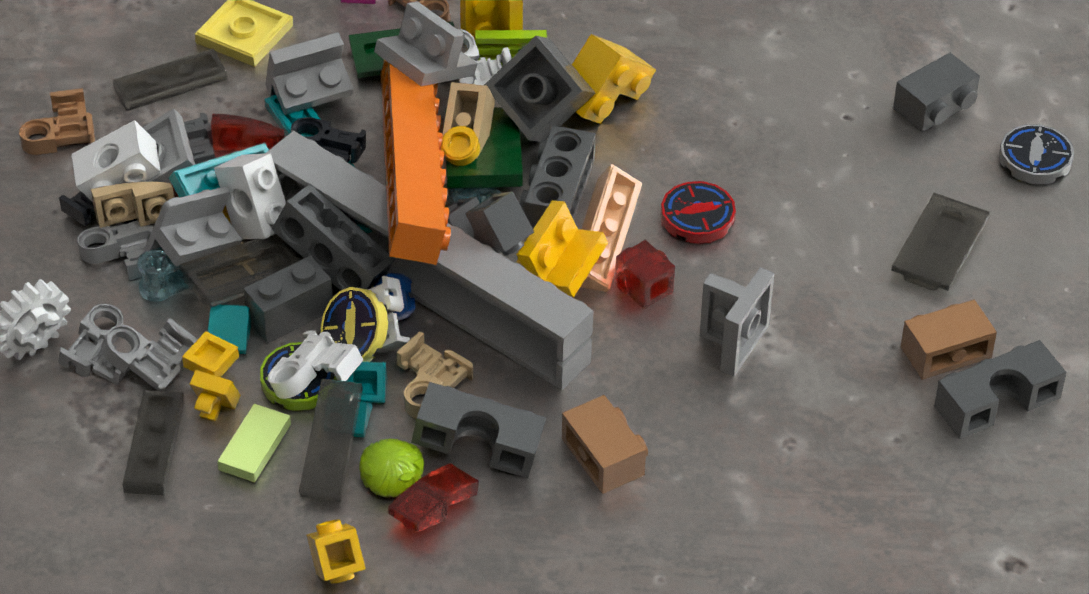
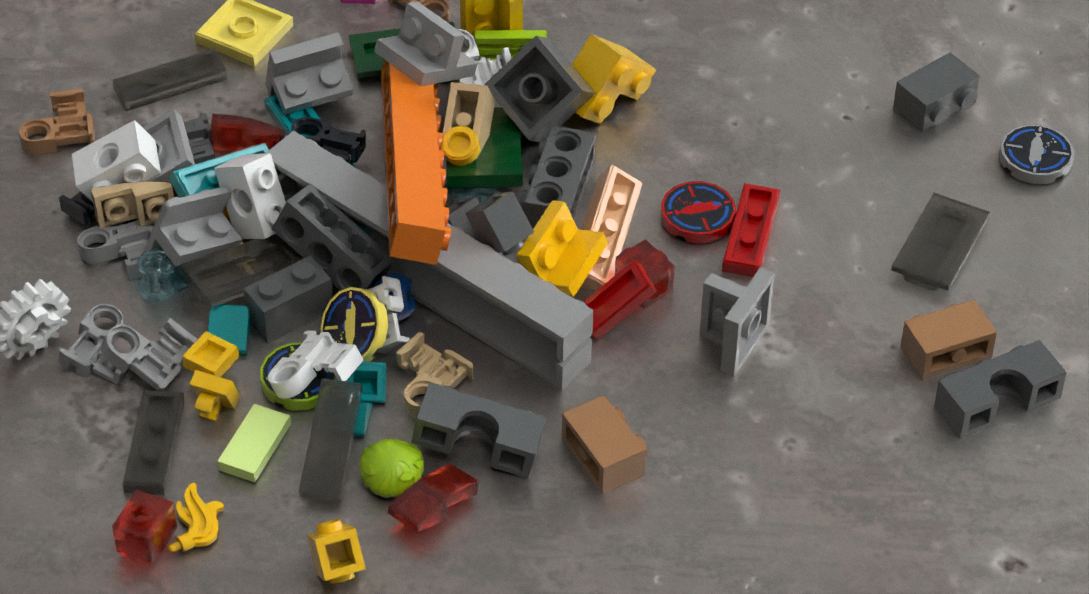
(144, 527): none -> clear red brick
(200, 520): none -> yellow piece
(619, 297): none -> red tile
(751, 230): none -> red tile

